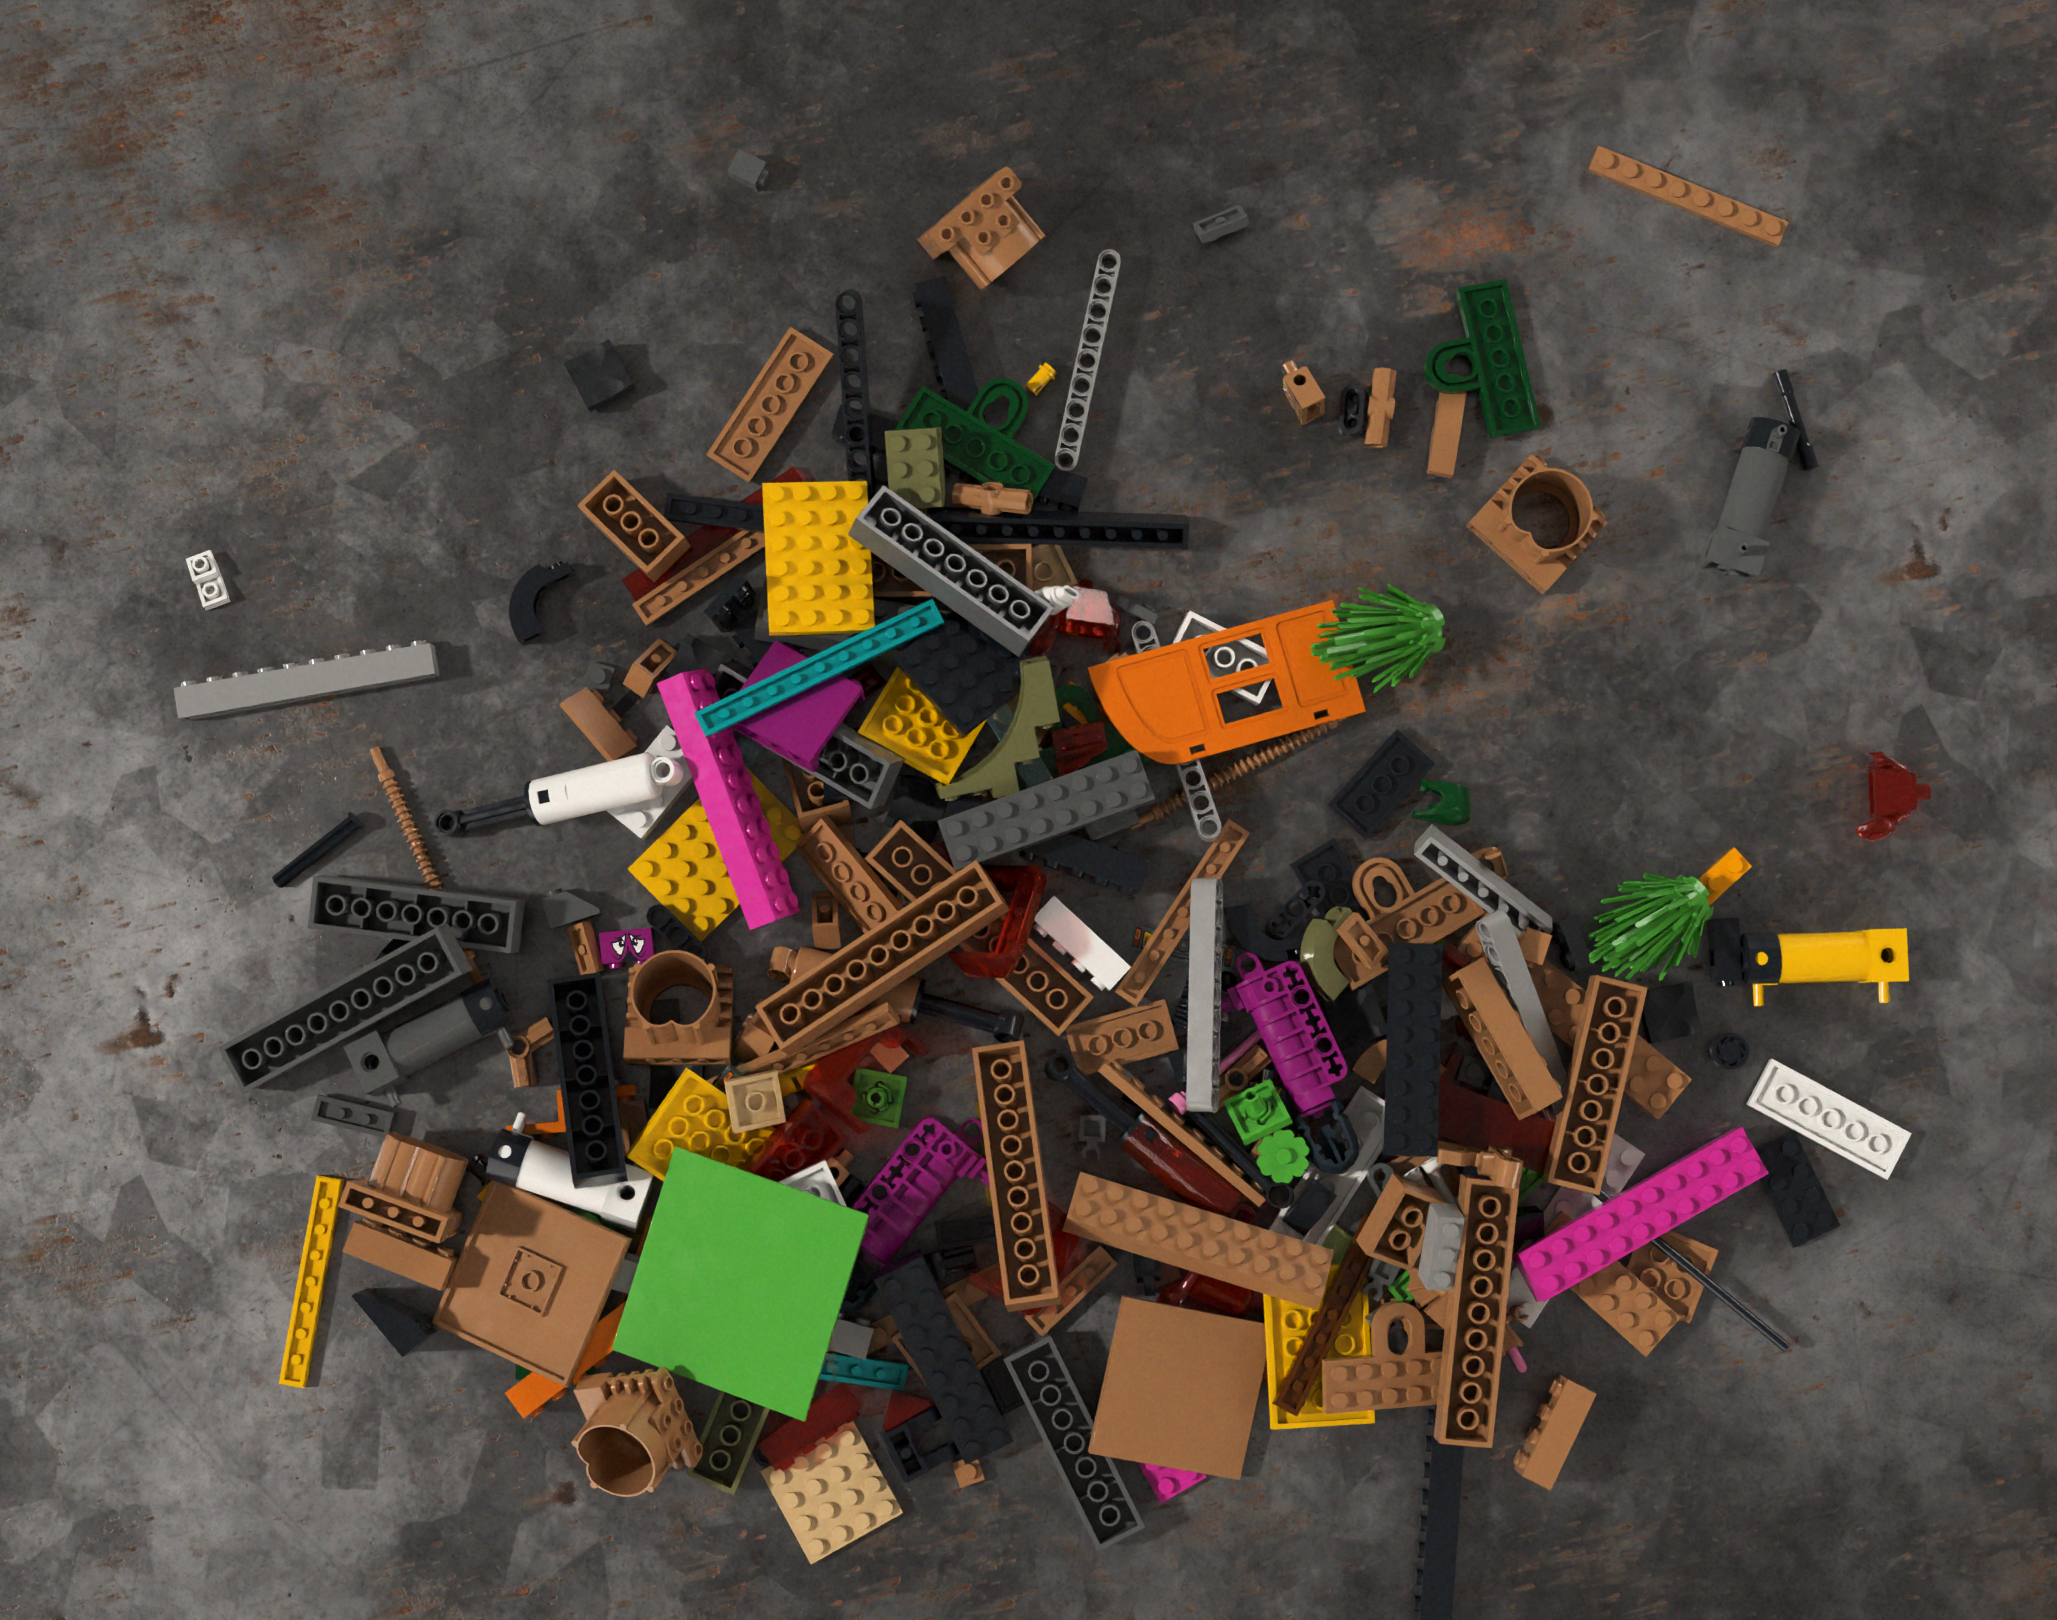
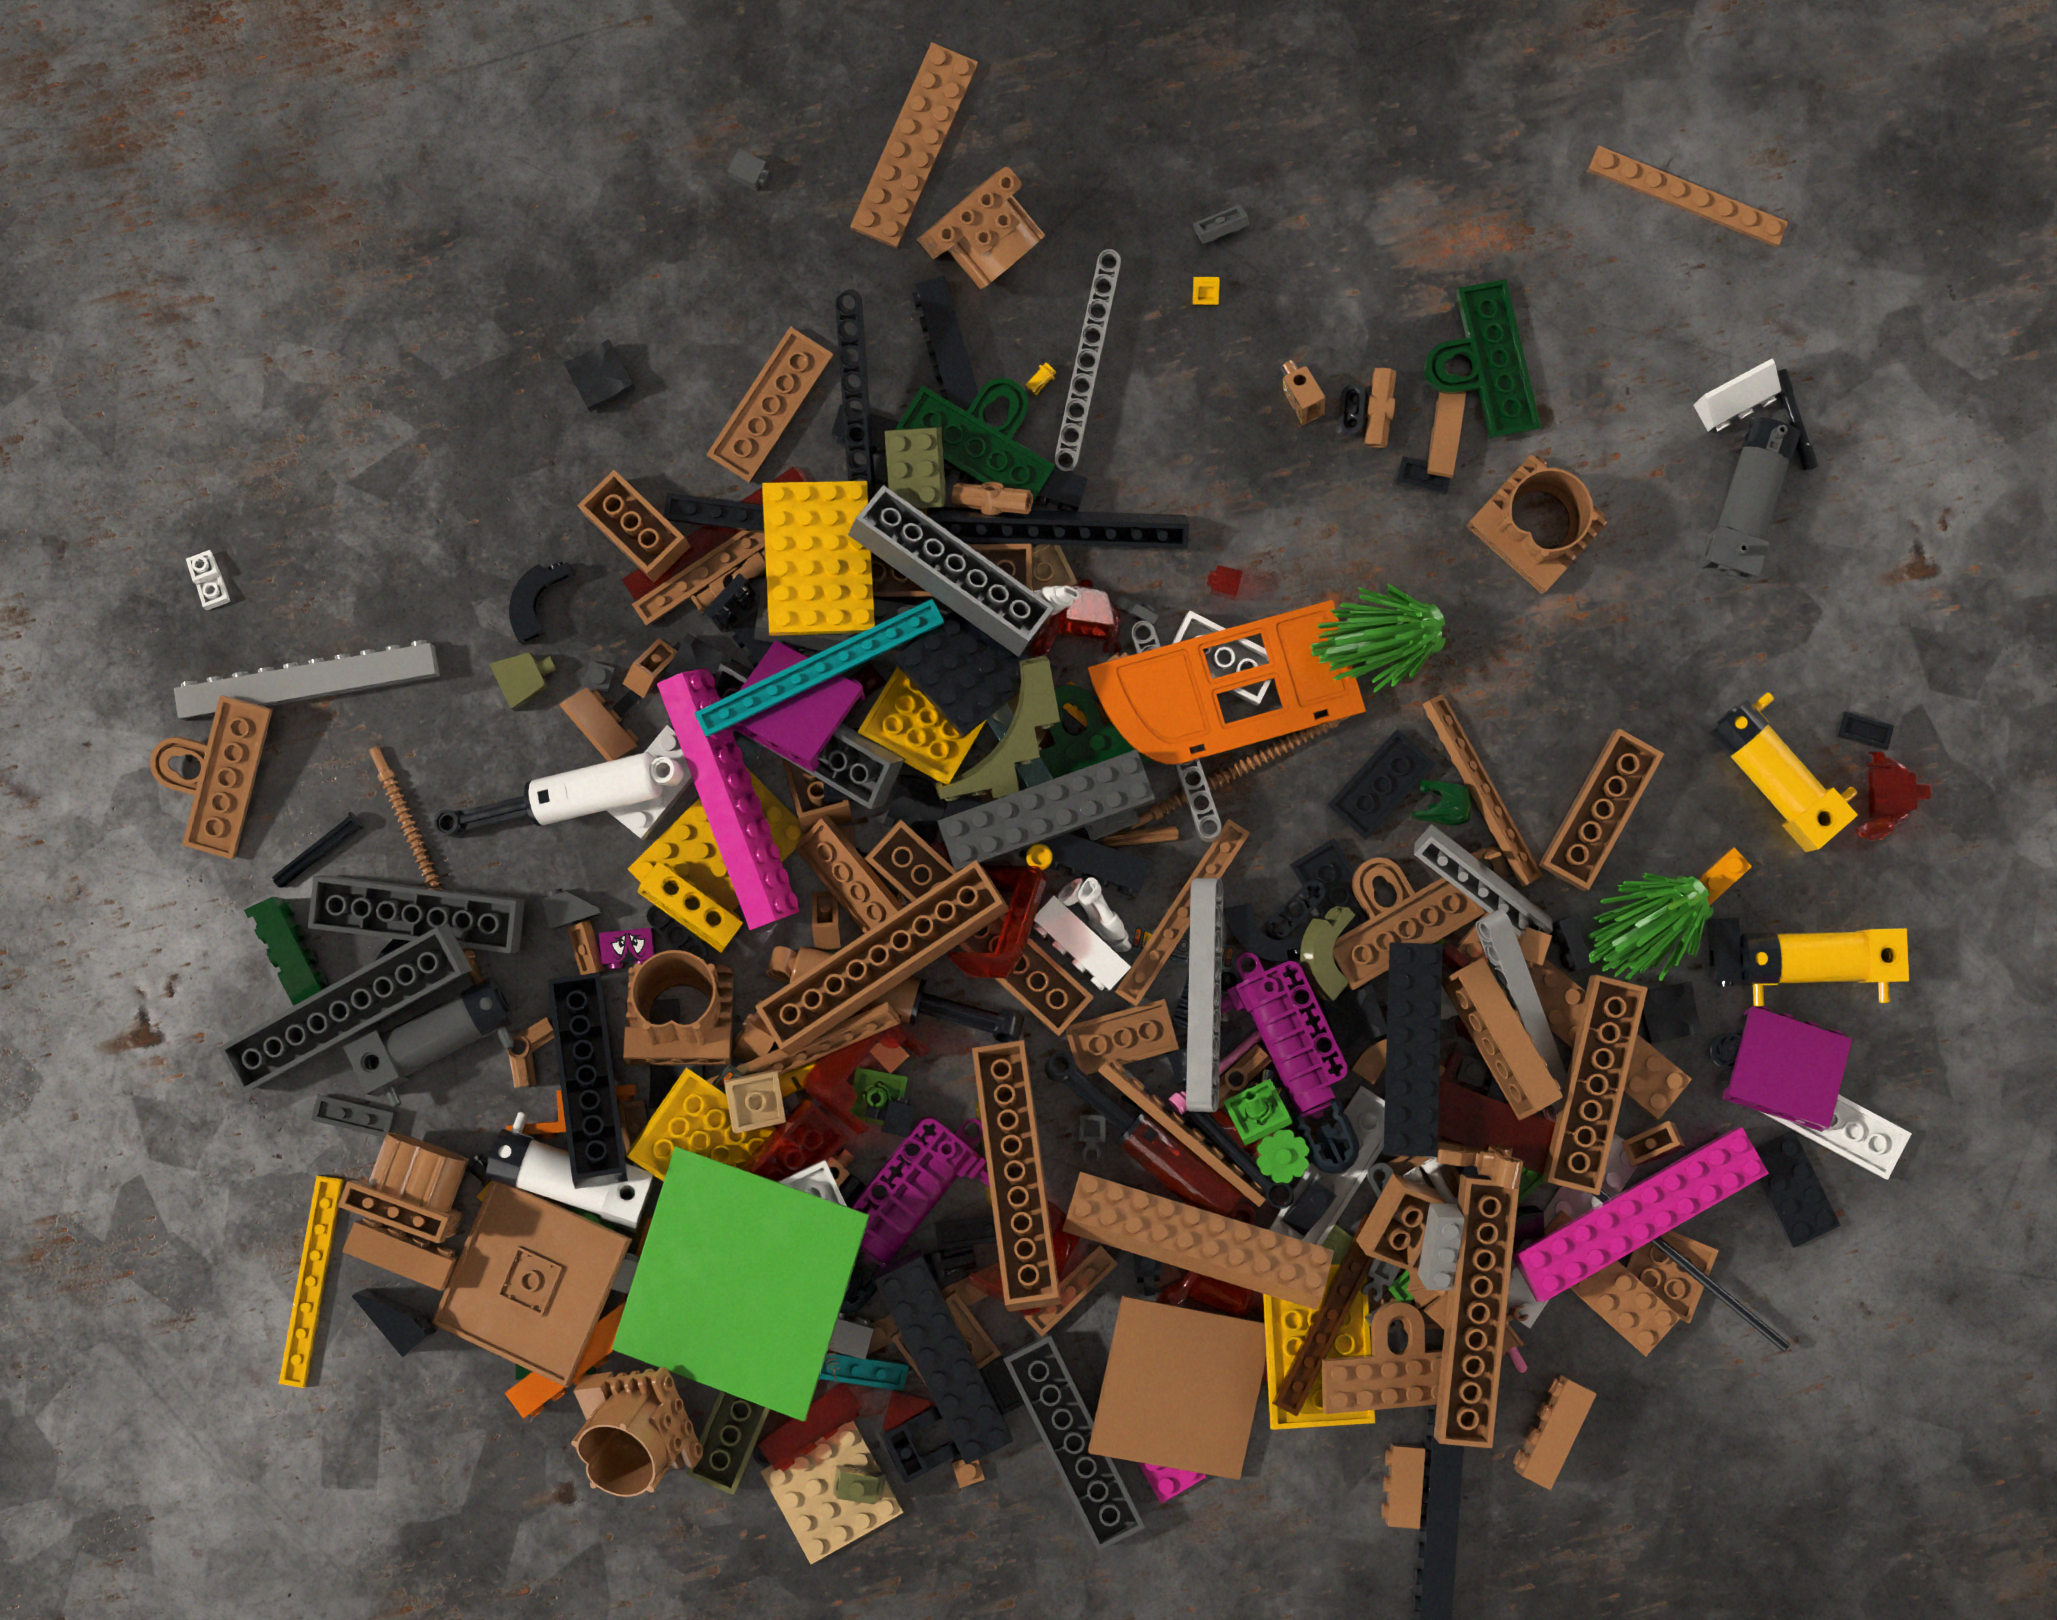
(225, 776): none -> medium nougat plate
(287, 948): none -> dark green wedge
(522, 677): none -> olive torso
(695, 920): none -> yellow brick
(753, 568): none -> medium nougat piece
(859, 1485): none -> olive torso
(895, 1118): none -> black brick
(914, 145): none -> medium nougat plate
(1039, 856): none -> yellow tile
(1077, 745): clear red wing -> none
(1101, 919): none -> white piece
(1141, 836): none -> medium nougat axle
(1206, 290): none -> yellow plate
(1224, 582): none -> clear red brick
(1227, 1123): none -> clear red tile
(1362, 940): medium nougat plate -> none
(1403, 1485): none -> medium nougat brick
(1414, 474): none -> black plate
(1482, 790): none -> medium nougat plate
(1601, 809): none -> medium nougat brick
(1653, 1144): none -> medium nougat slope
(1739, 396): none -> white slope
(1781, 776): none -> yellow piece
(1788, 1068): none -> magenta panel
(1864, 730): none -> black tile

